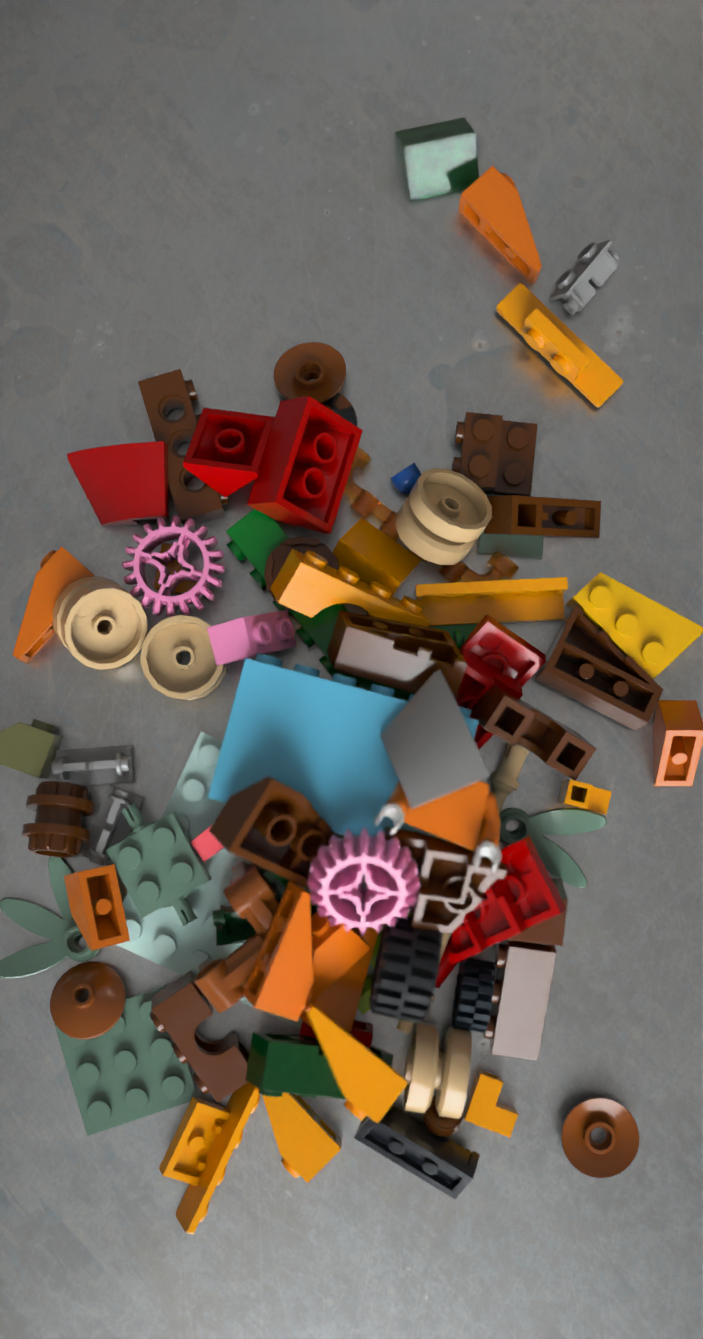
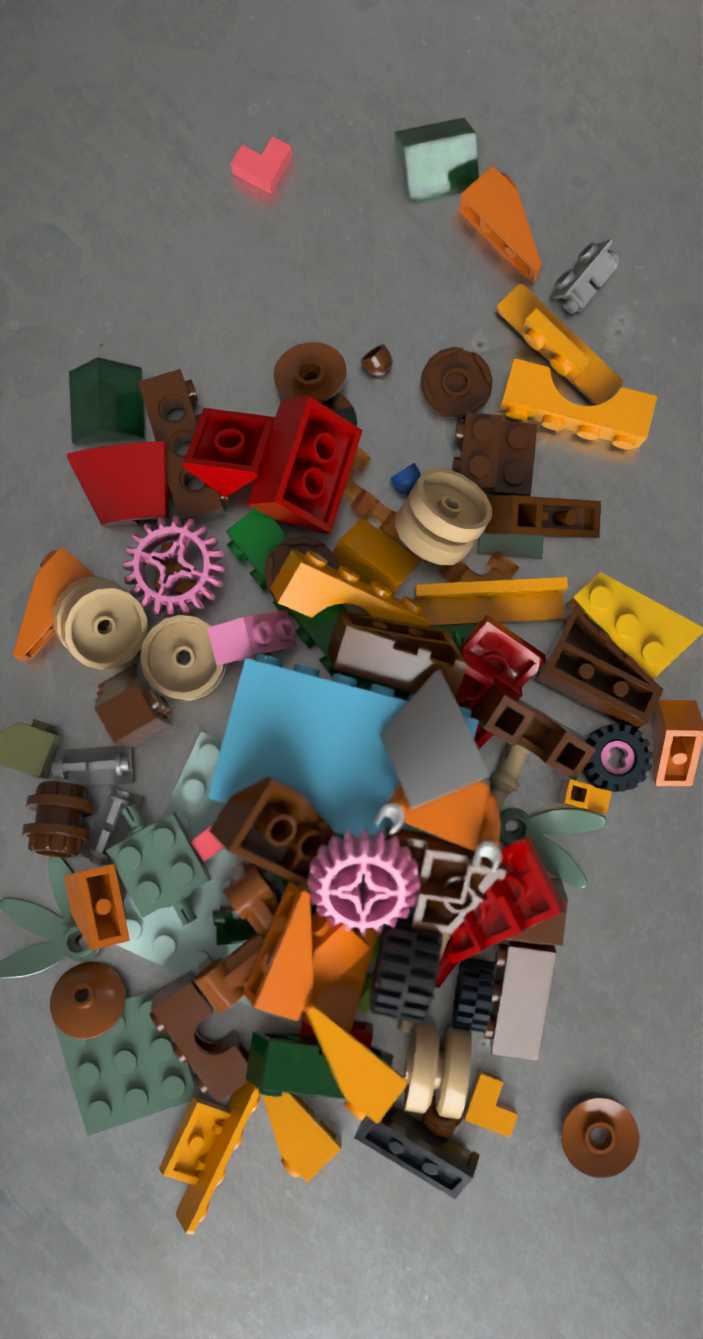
(106, 402): none -> clear green slope
(131, 708): none -> reddish brown wedge
(265, 169): none -> coral piece
(377, 360): none -> reddish brown hinge
(456, 383): none -> reddish brown tile
(533, 396): none -> light orange arch
(634, 762): none -> black bush

